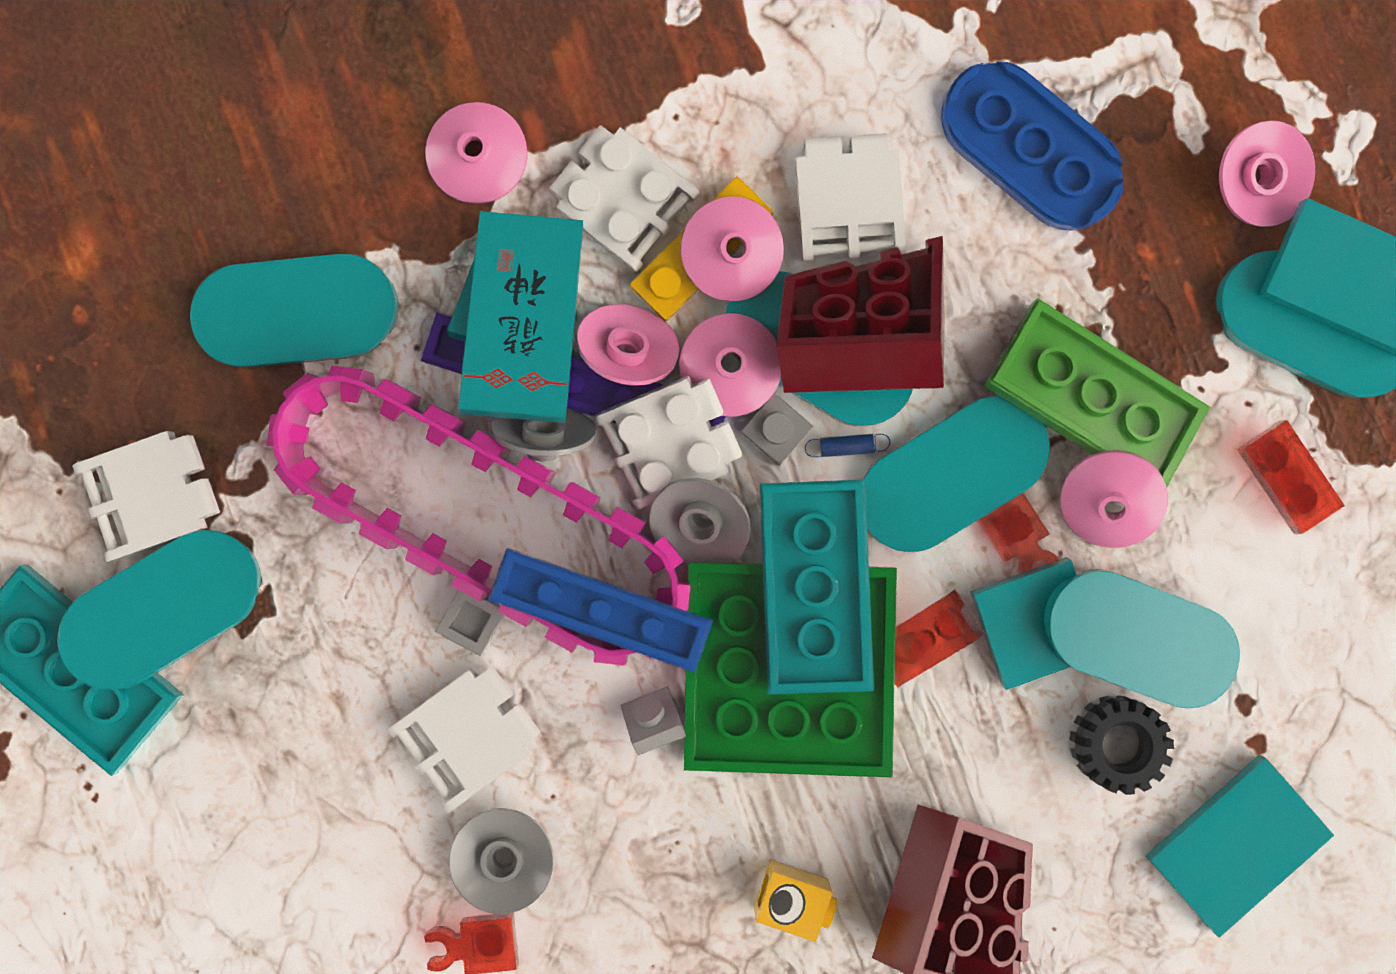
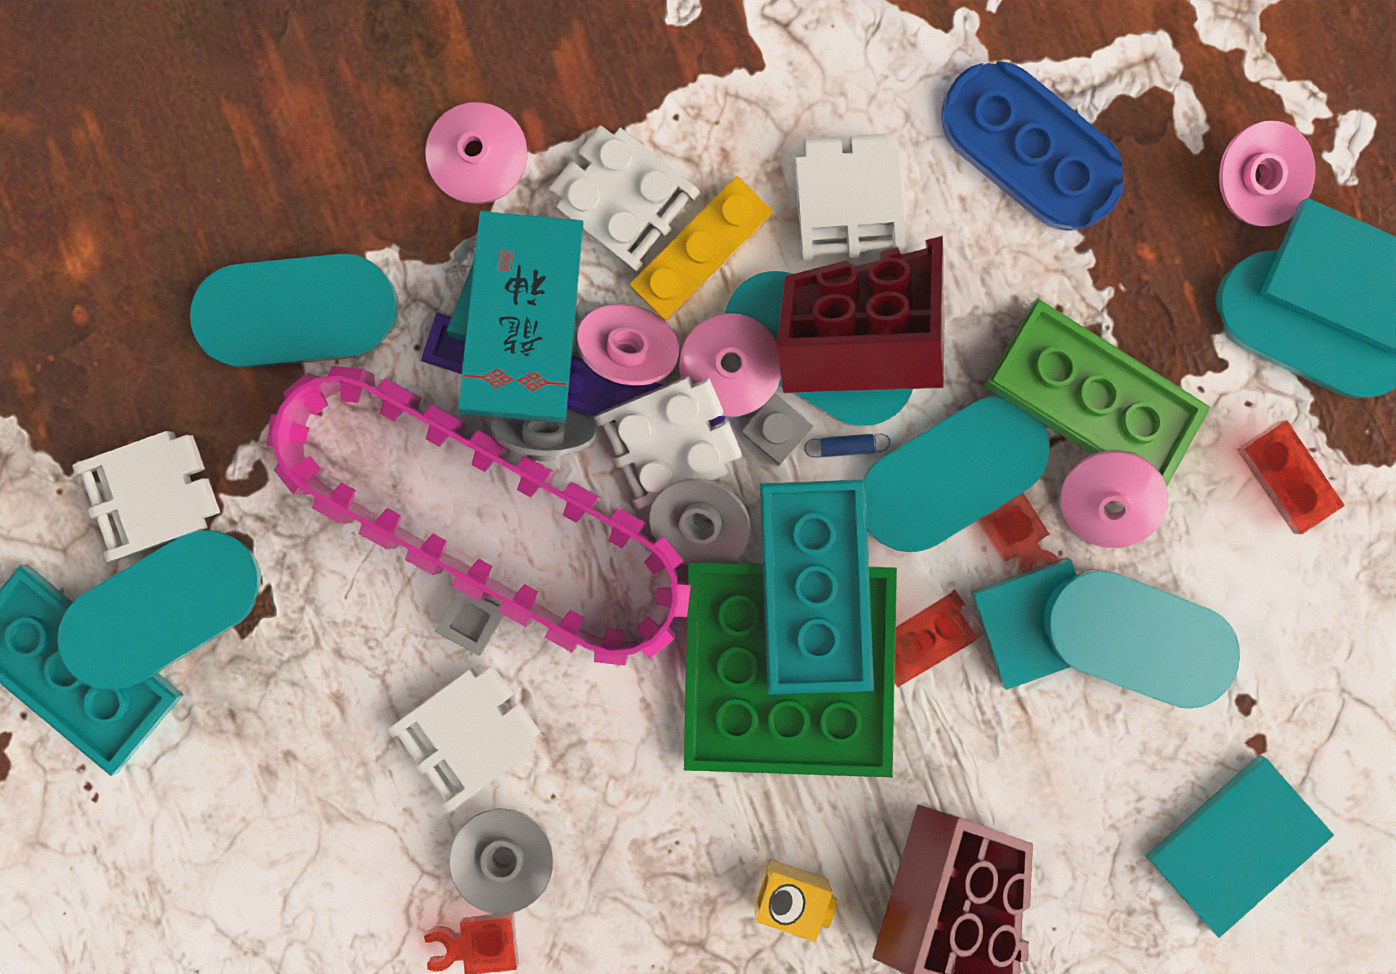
(600, 609): blue tile -> none
(652, 720): light grey plate -> none
(706, 255): bright pink dish -> none
(1151, 751): black tyre -> none

